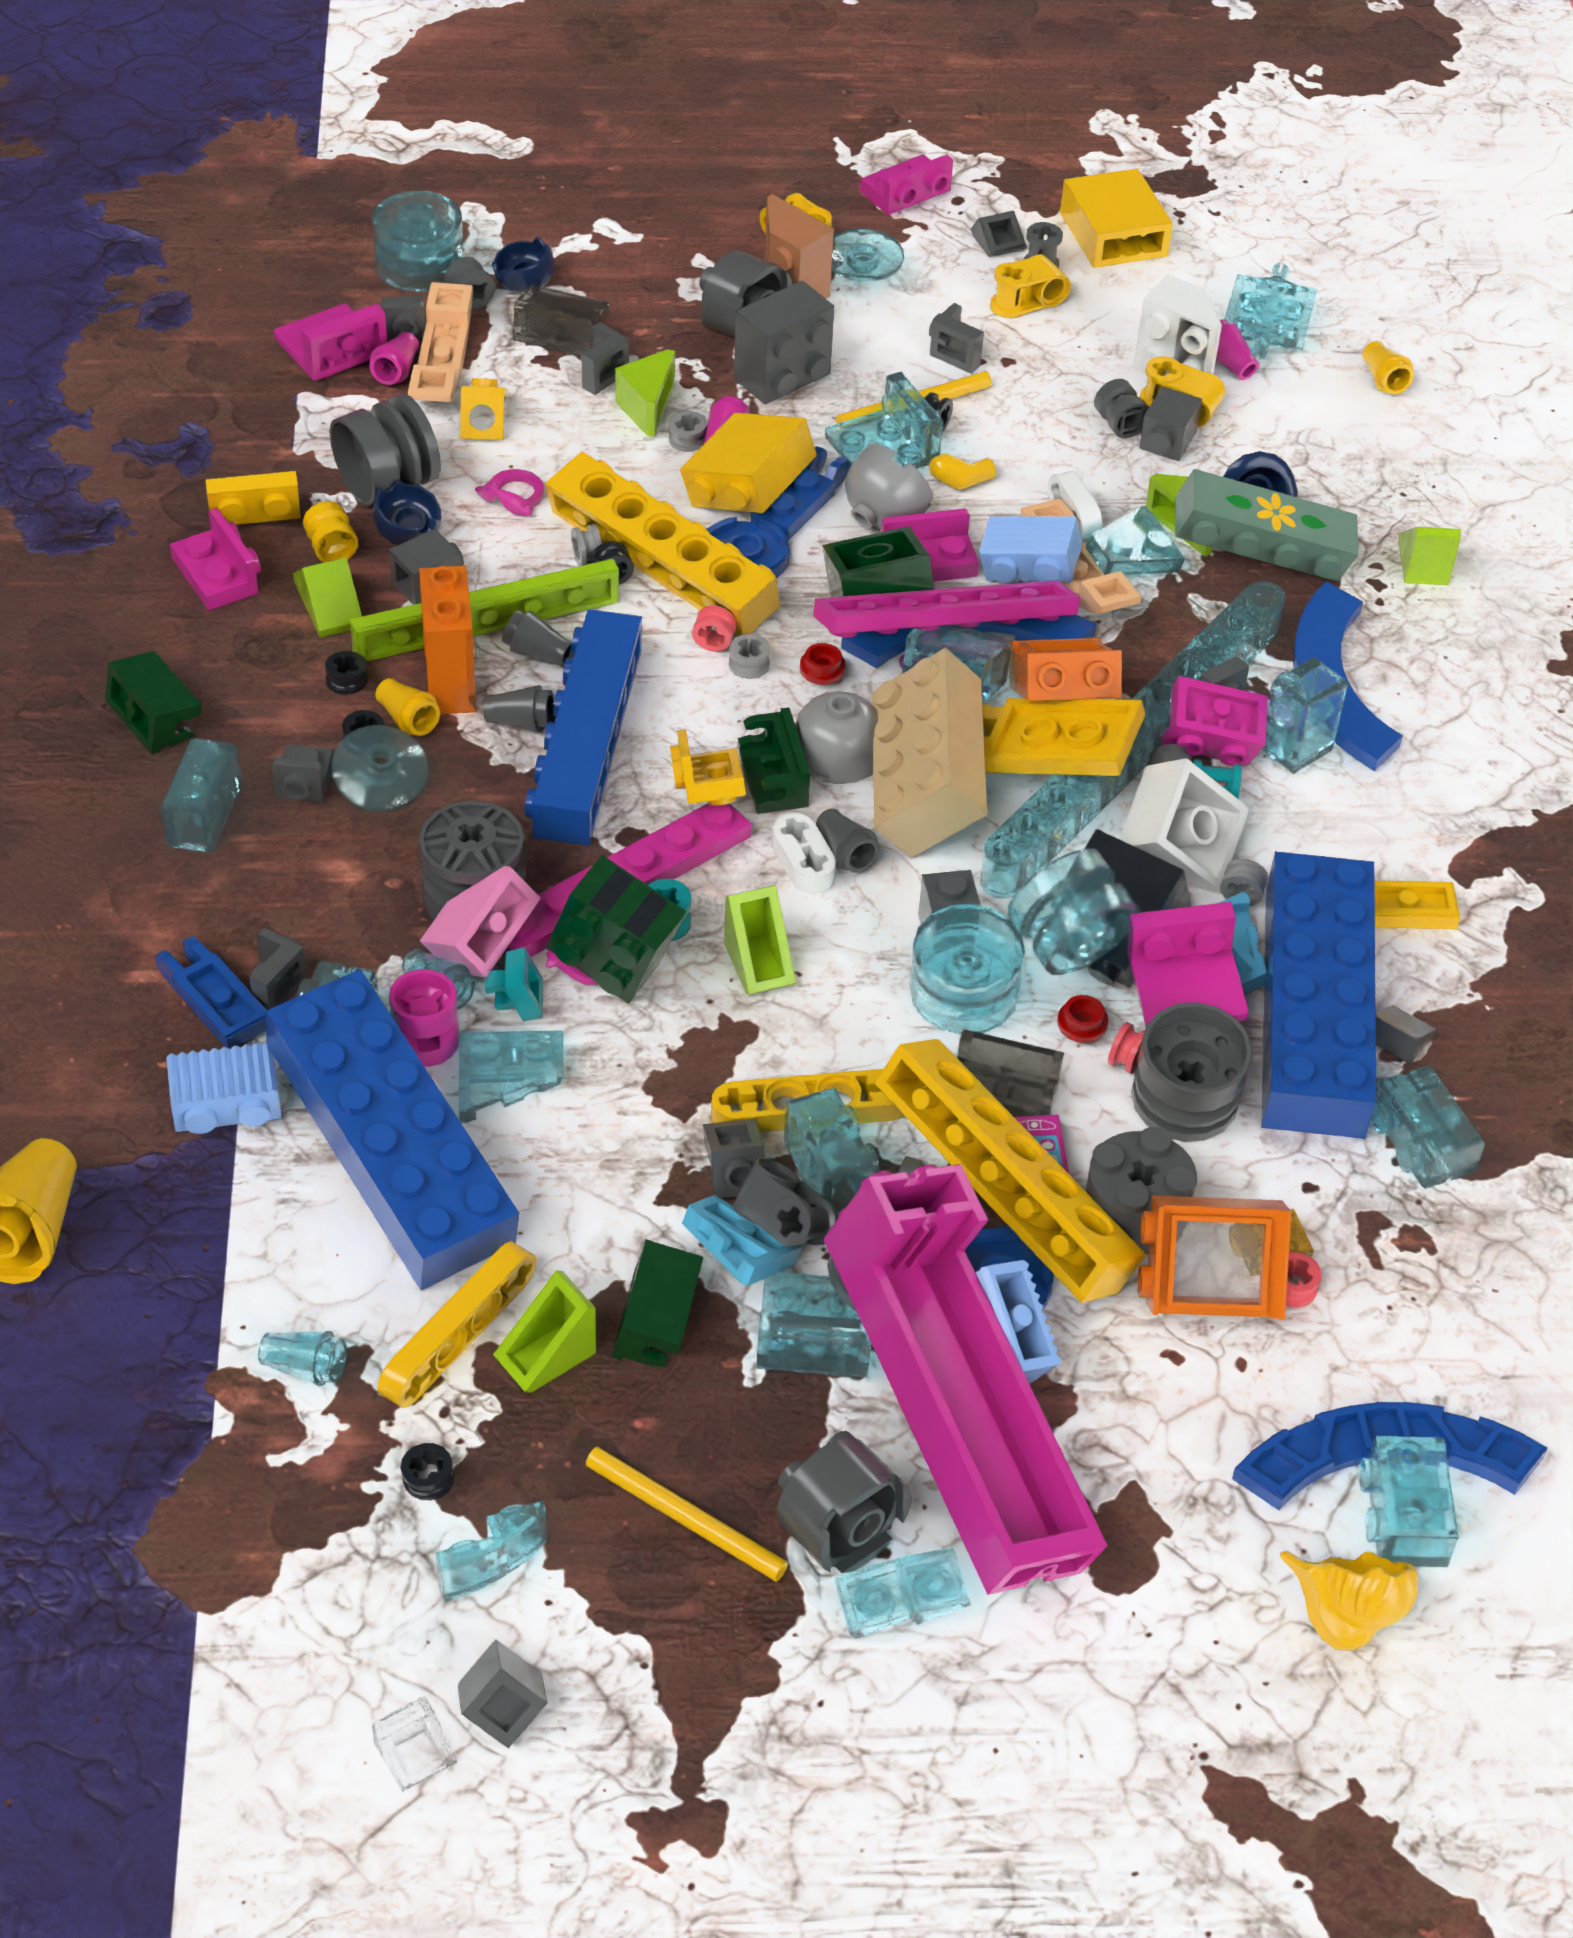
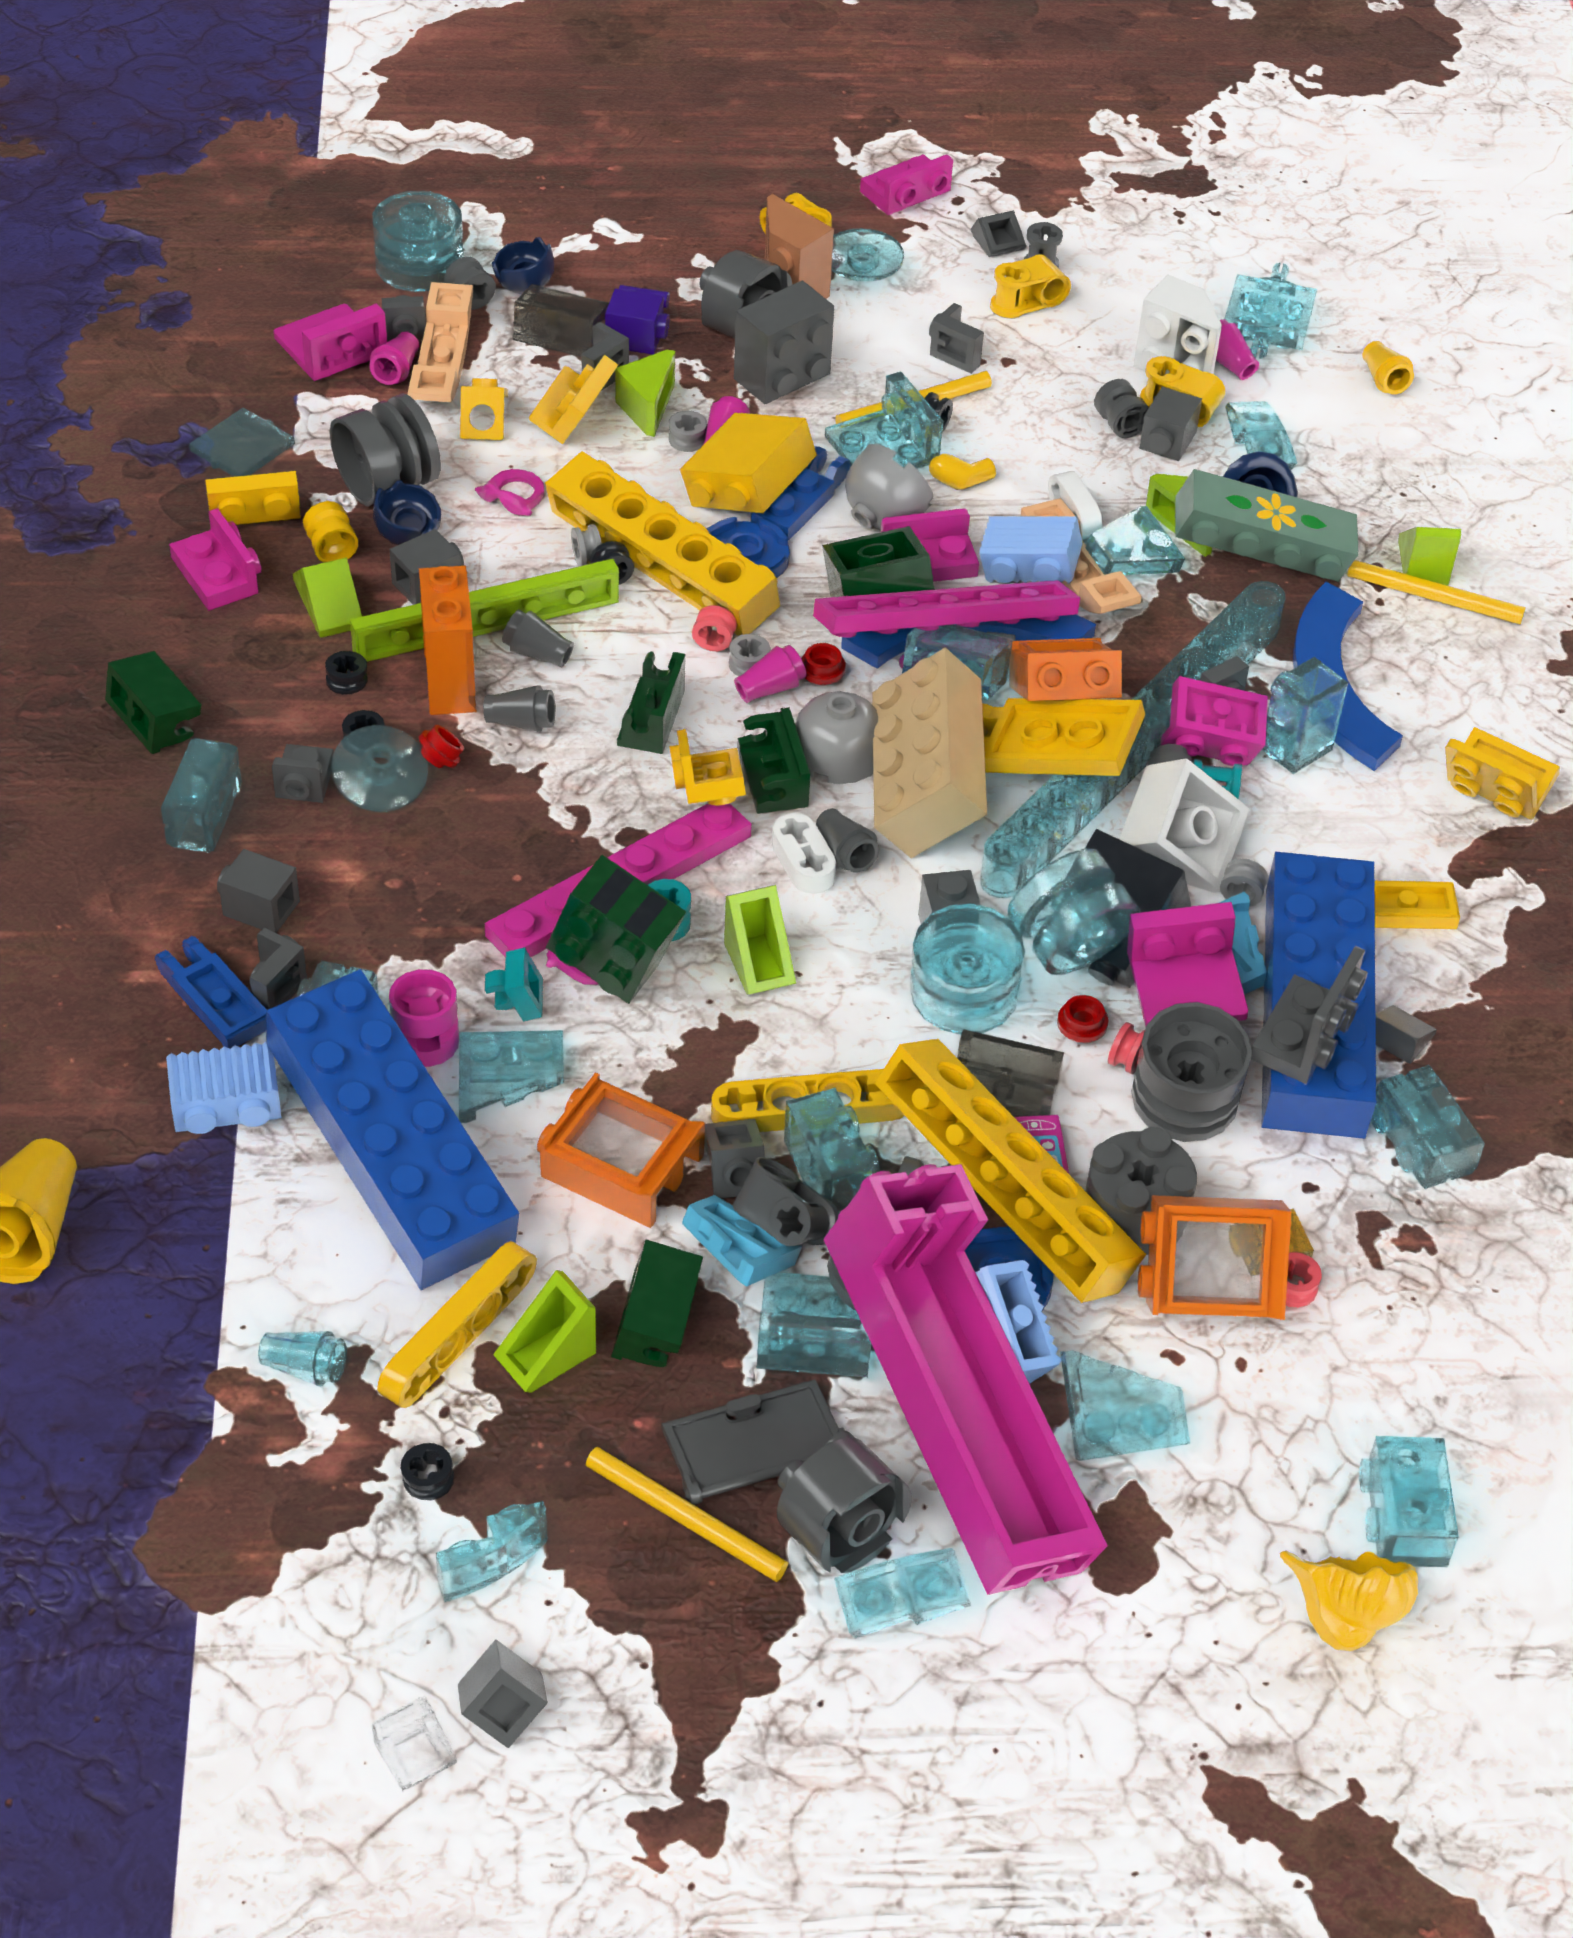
(242, 443): none -> clear light blue piece
(258, 890): none -> dark grey brick
(410, 708): yellow cone -> none
(441, 747): none -> red plate
(456, 972): clear light blue cone -> none
(465, 846): dark grey wheel -> none
(481, 921): bright pink slope -> none
(570, 398): none -> yellow bracket
(585, 729): blue brick -> none
(618, 1149): none -> orange window
(639, 316): none -> dark purple brick
(653, 705): none -> dark green hinge
(755, 1447): none -> dark grey door
(773, 673): none -> dark pink cone
(1116, 218): yellow brick -> none
(1119, 1409): none -> clear light blue wing
(1260, 429): none -> clear light blue slope
(1306, 1021): none -> dark grey bracket
(1346, 1435): blue tile -> none
(1436, 592): none -> yellow bar
(1499, 772): none -> yellow bracket

